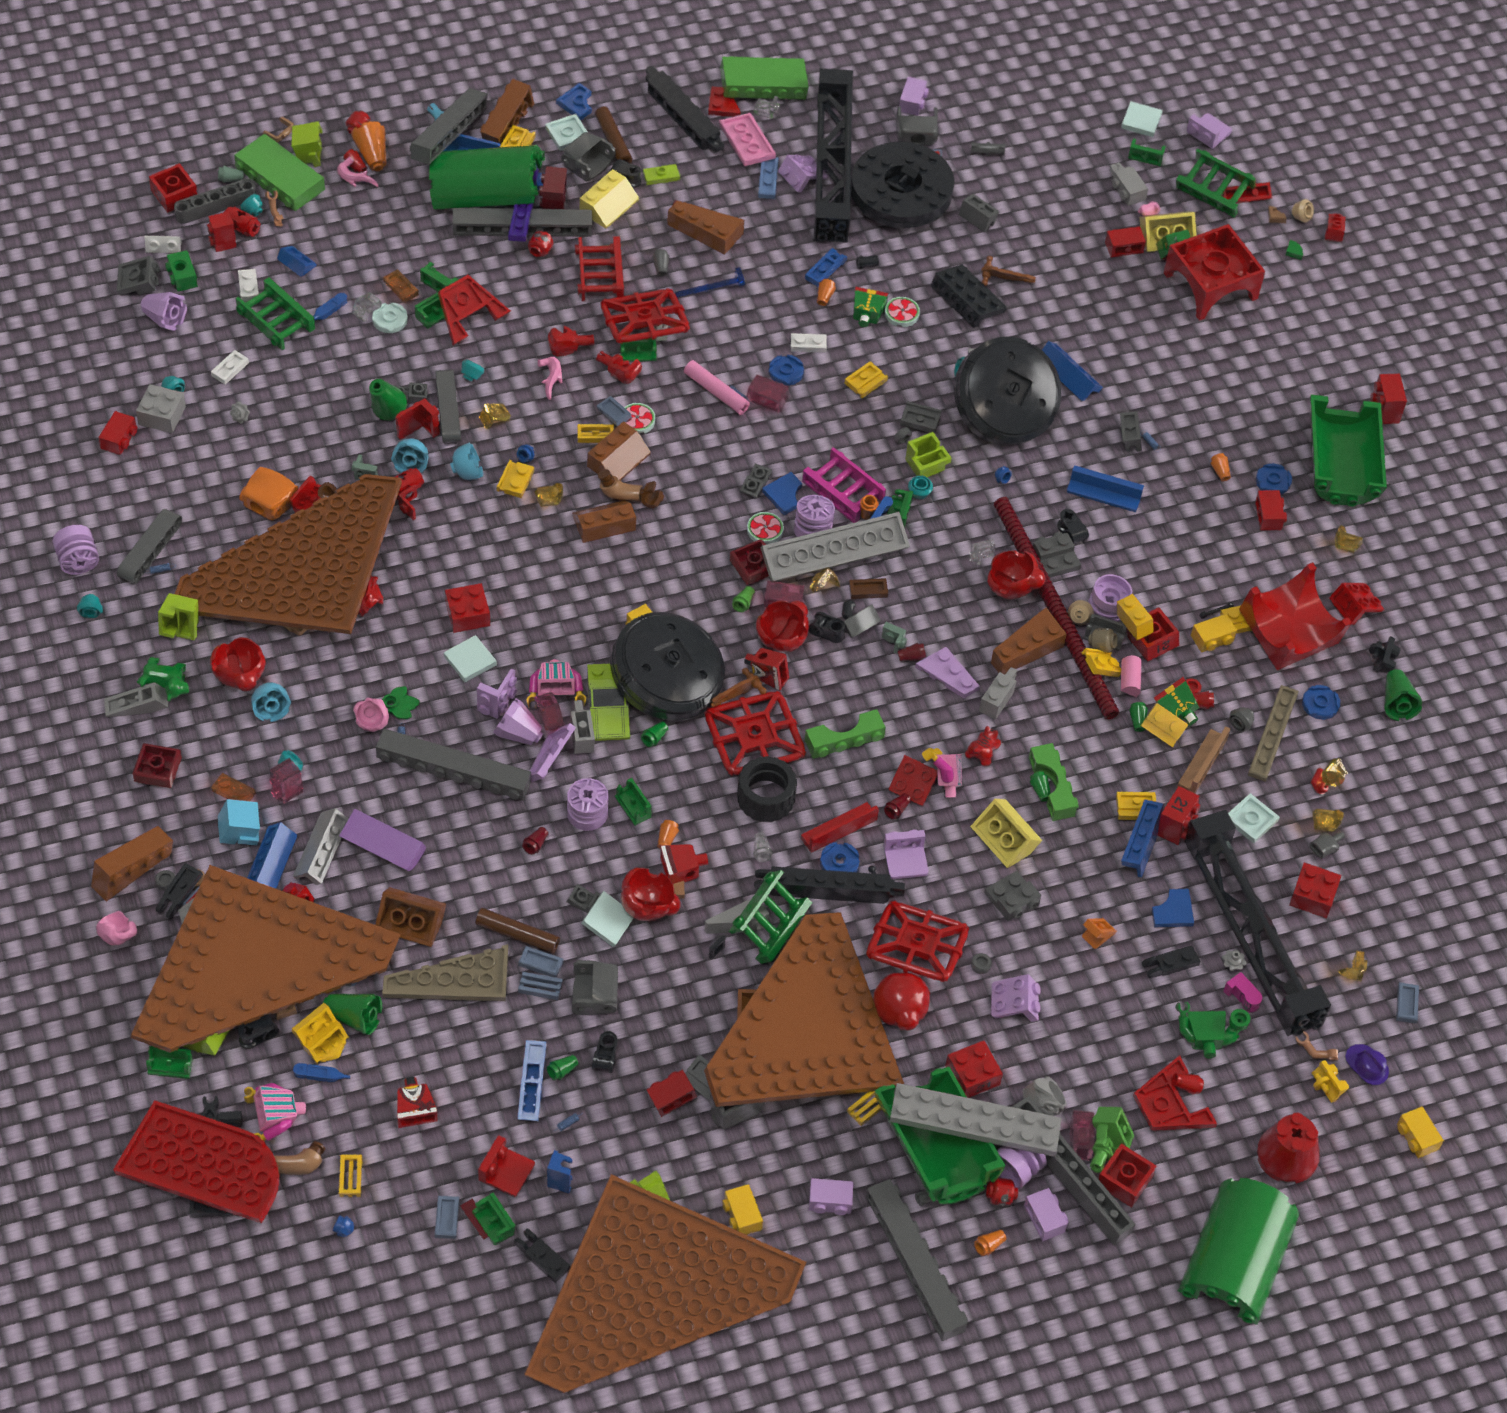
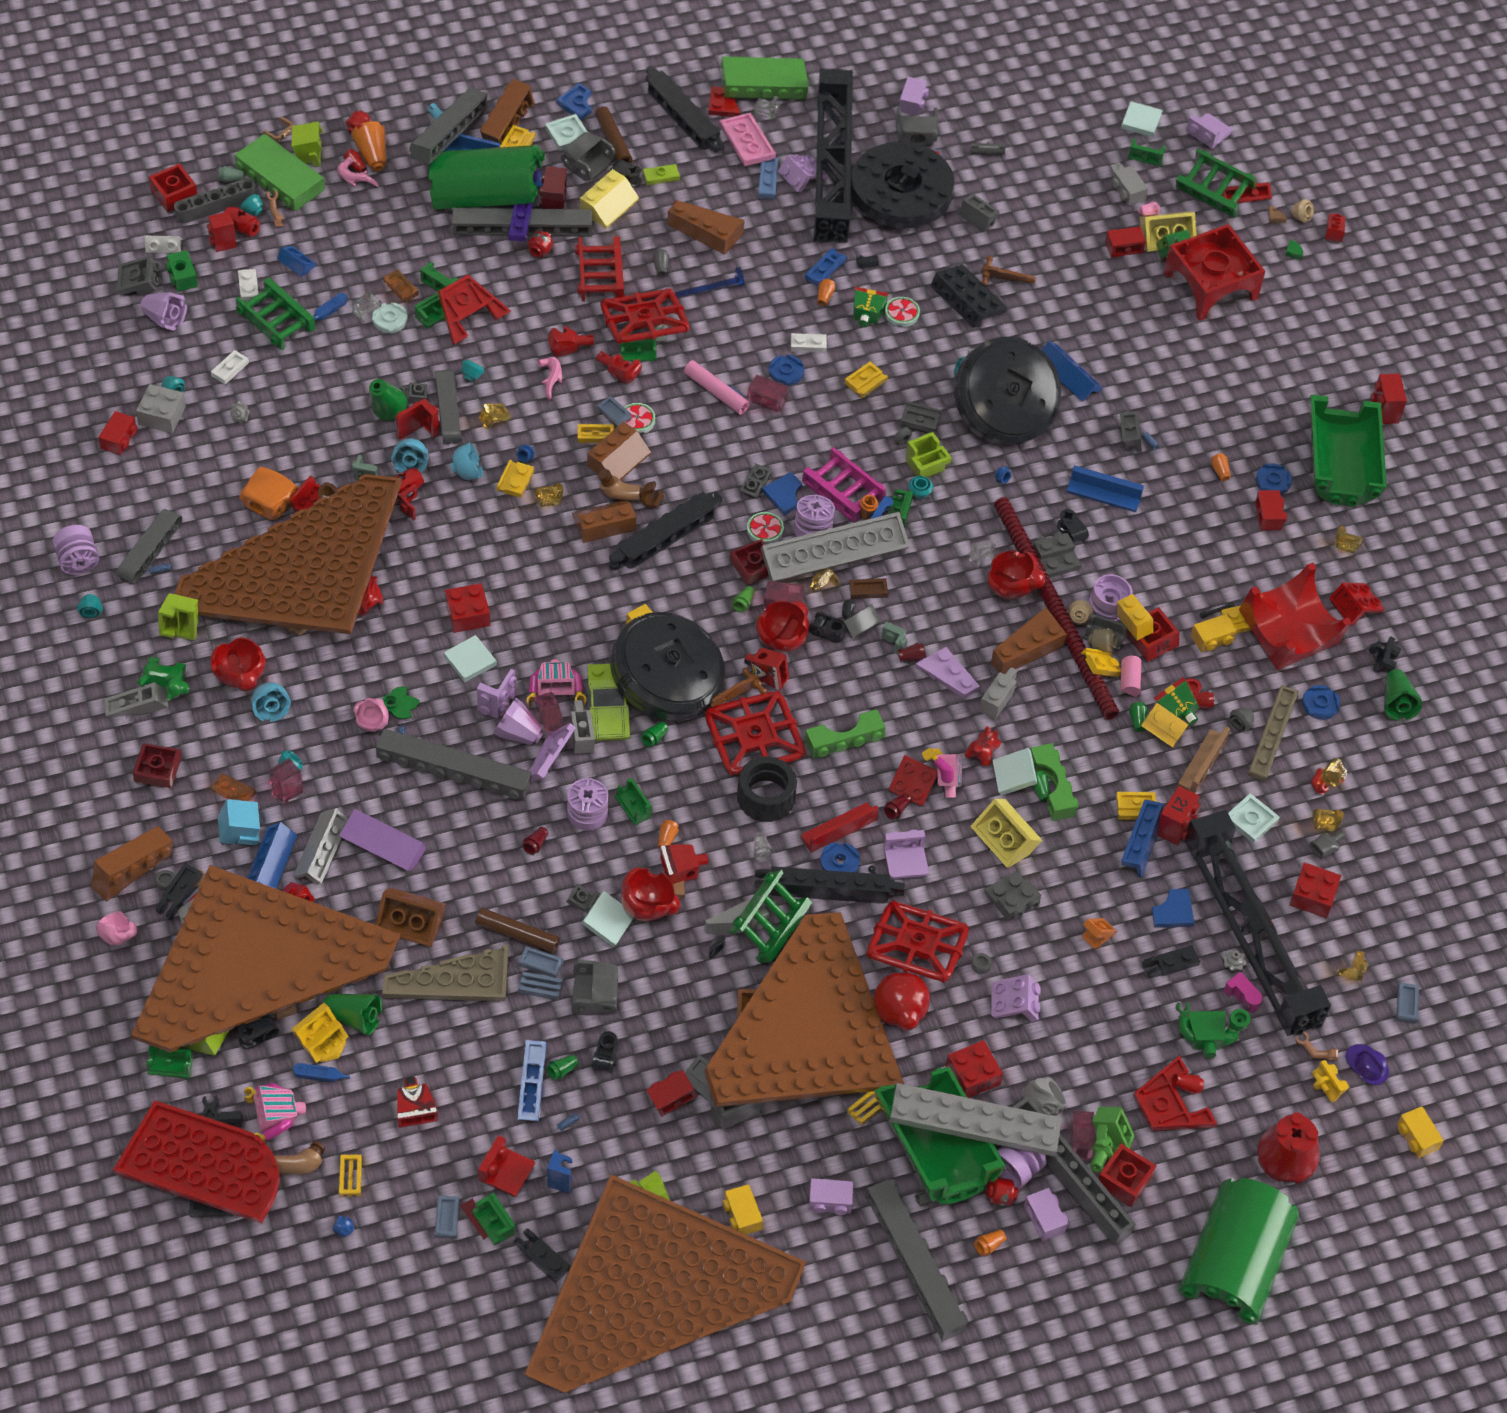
(665, 531): none -> black hinge
(1014, 771): none -> light aqua tile

